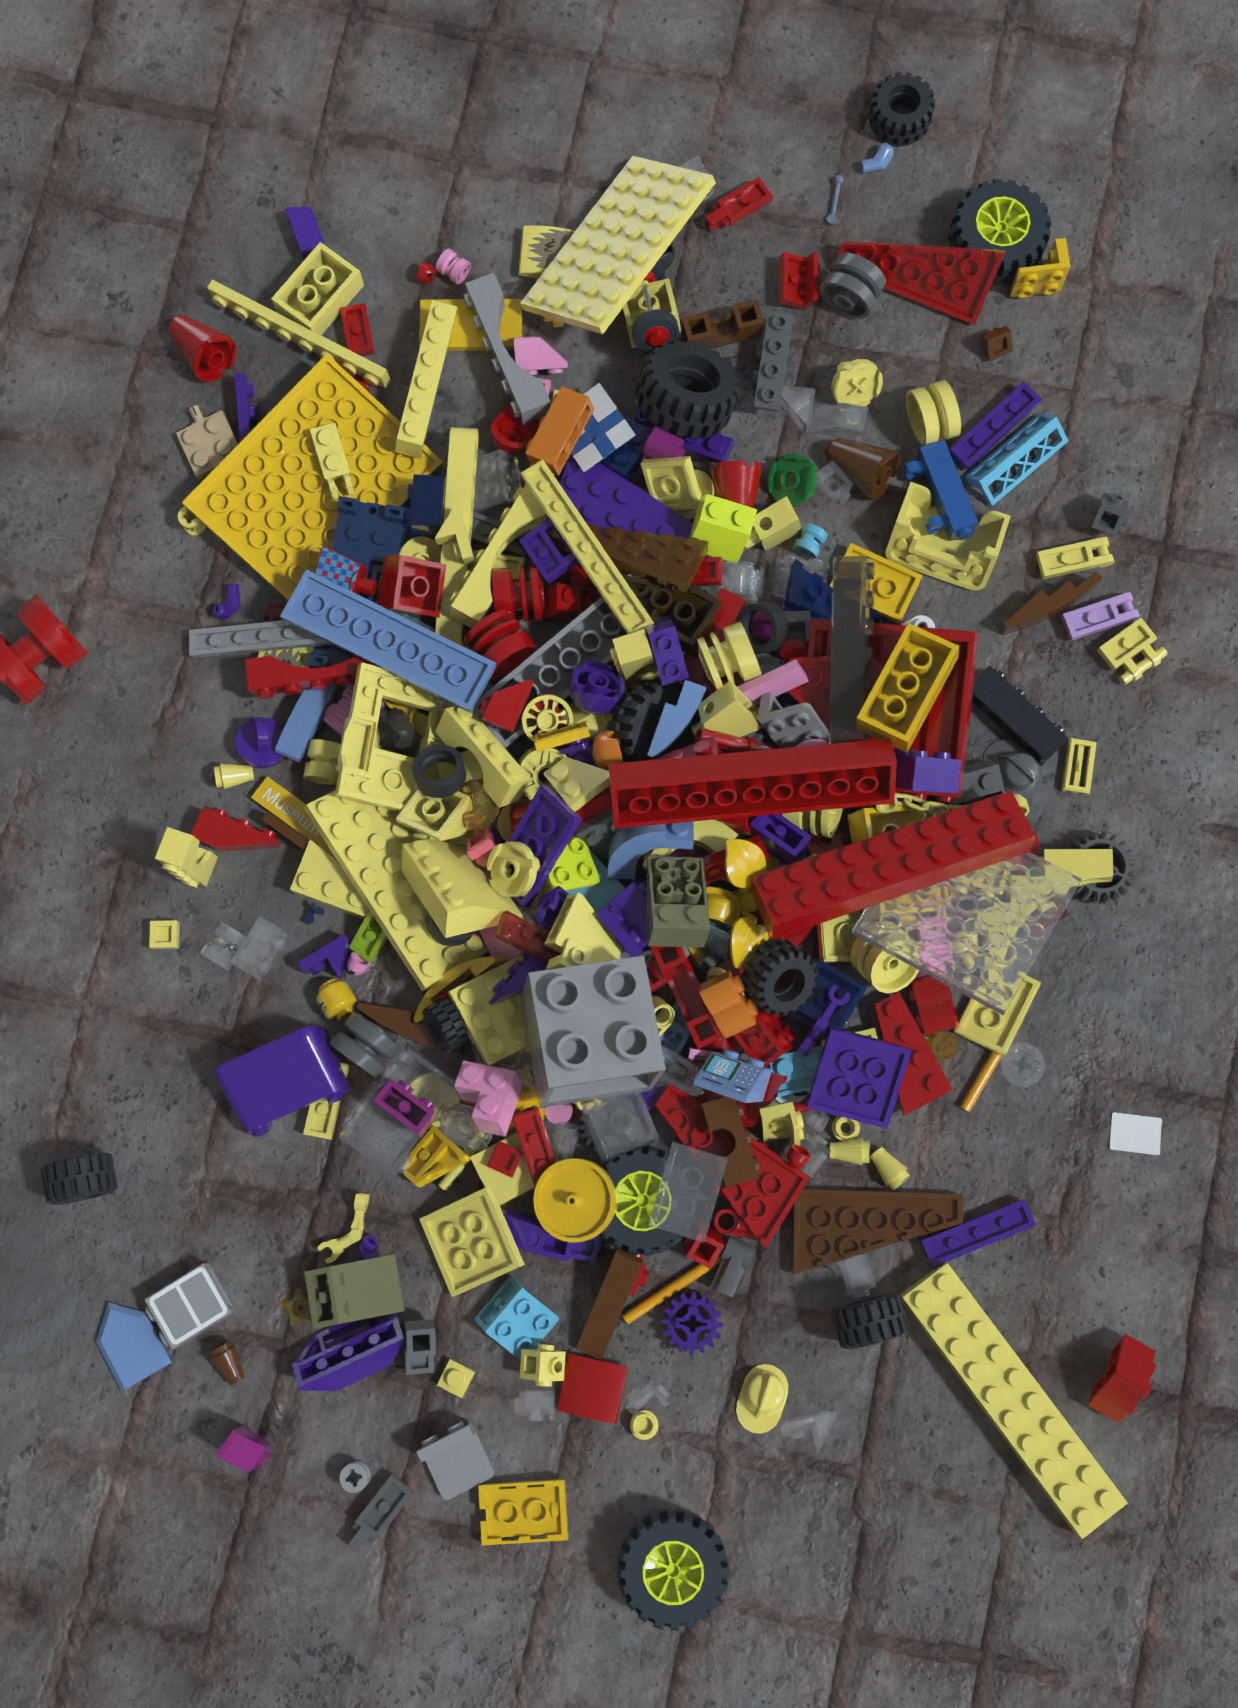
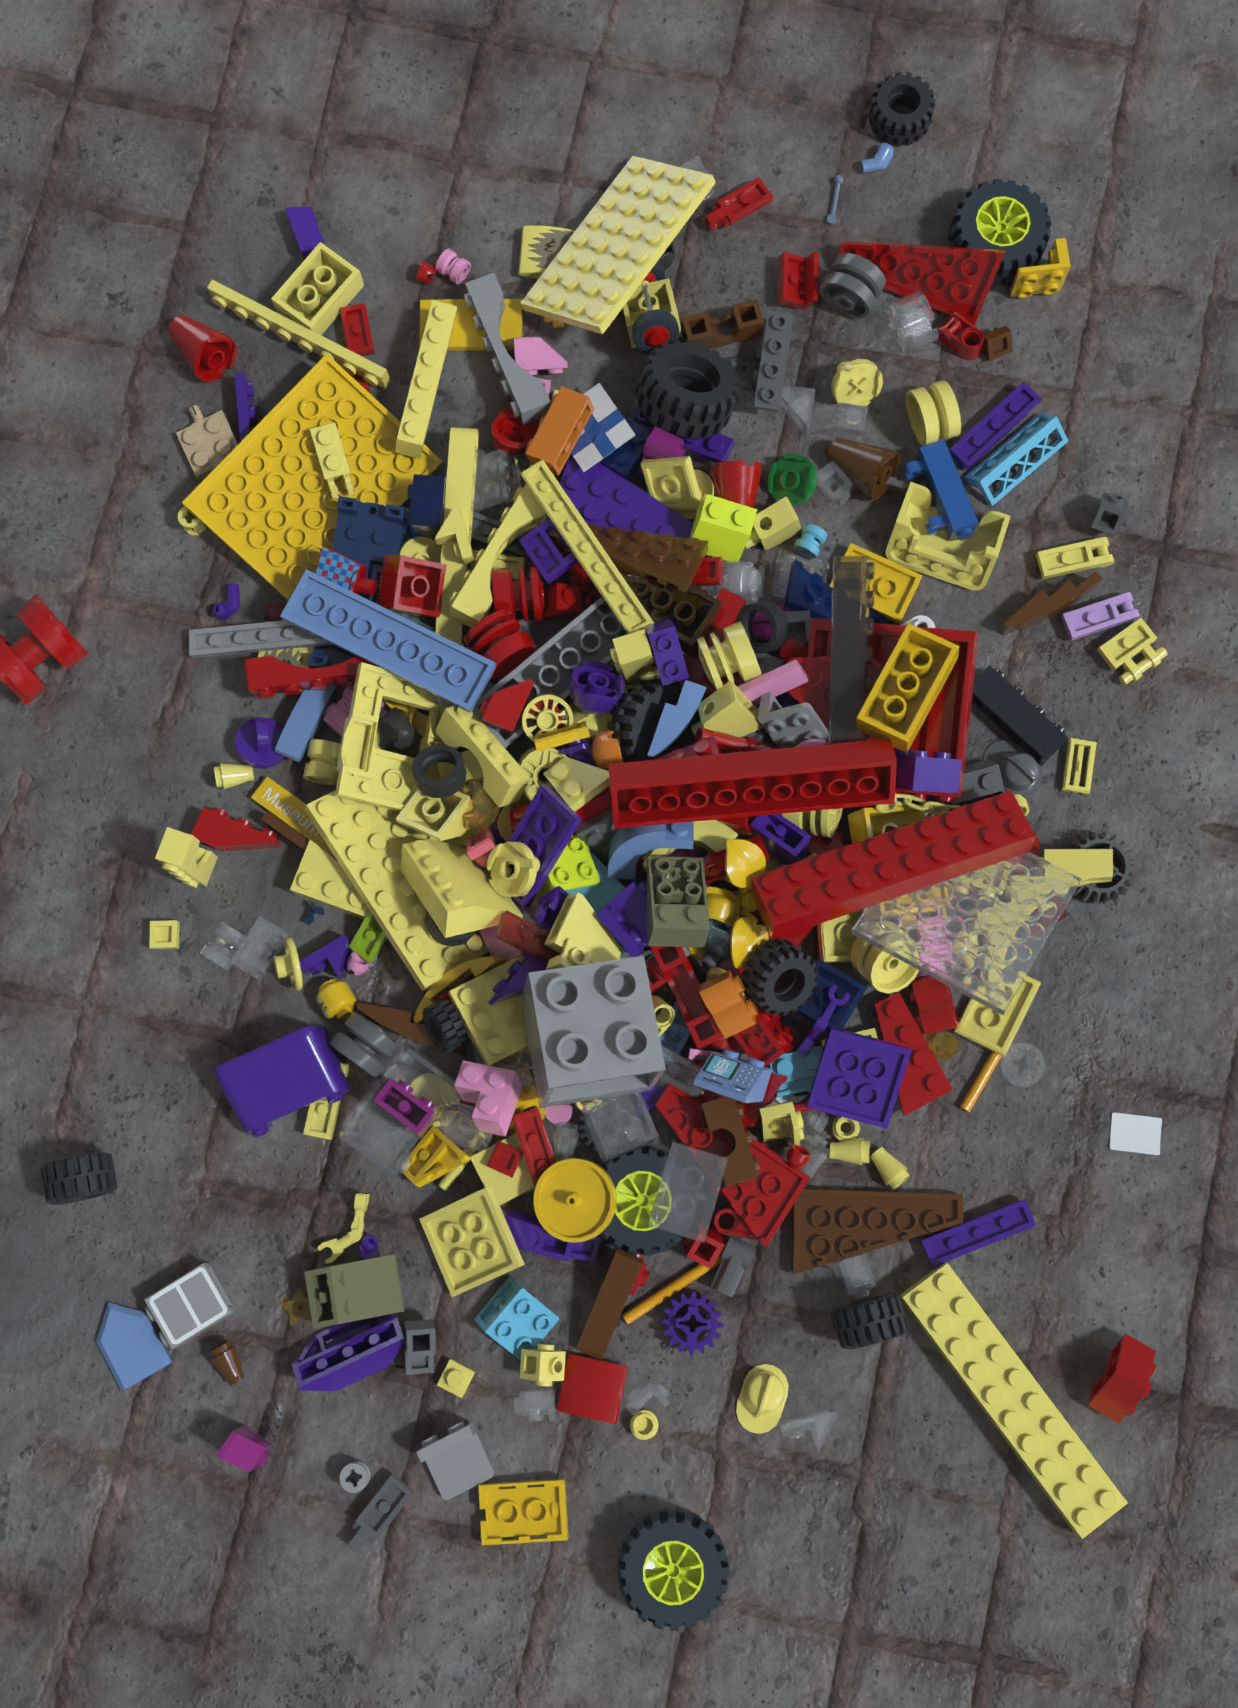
(289, 964): none -> light yellow piece
(912, 321): none -> clear brick
(957, 332): none -> red piece

